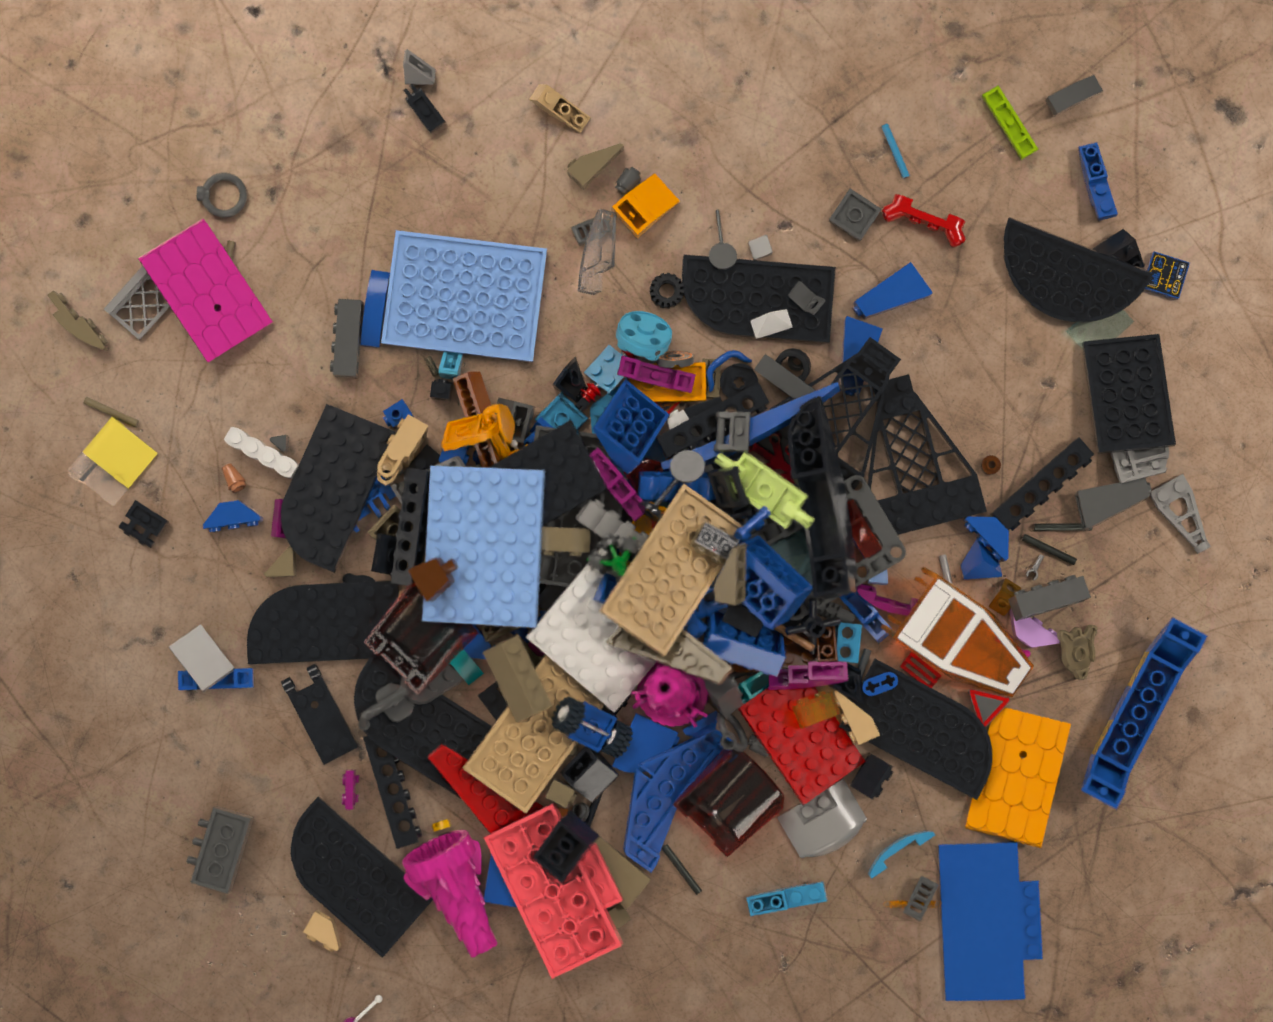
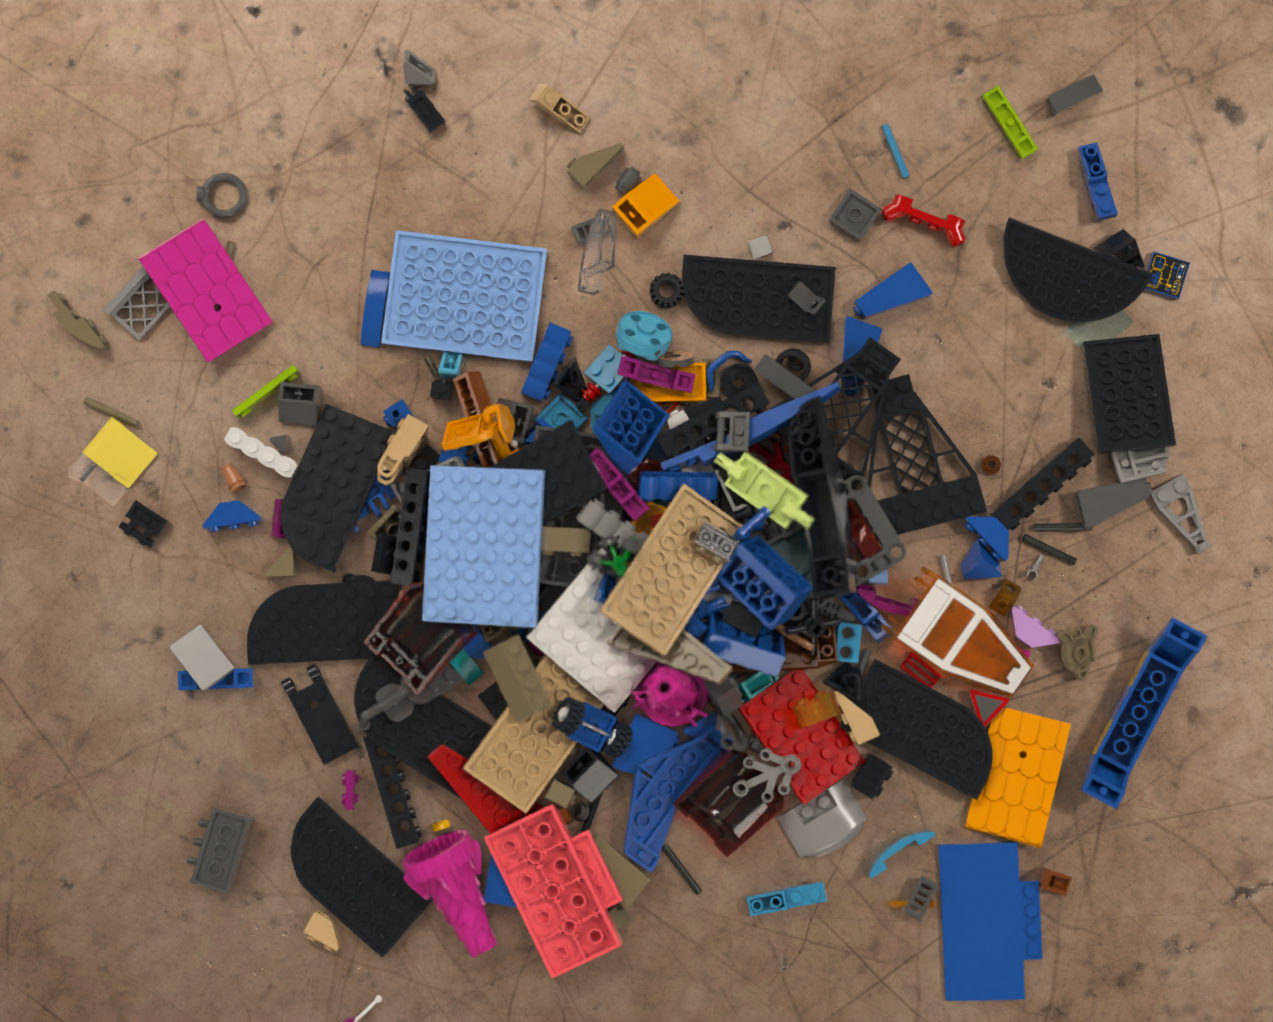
(245, 407): none -> lime plate
(299, 403): none -> dark grey slope
(347, 339): dark grey brick -> none
(433, 577): reddish brown torso -> none
(546, 362): none -> blue brick
(566, 846): black slope -> none
(685, 467): piece -> none
(722, 254): dark grey piece -> none
(724, 490): black plate -> none
(731, 581): dark tan slope -> none
(770, 774): none -> light grey plant
(771, 323): white slope -> none
(809, 675): magenta slope -> none
(882, 688): blue beam -> none
(1049, 598): dark grey brick -> none
(1054, 881): none -> dark orange slope

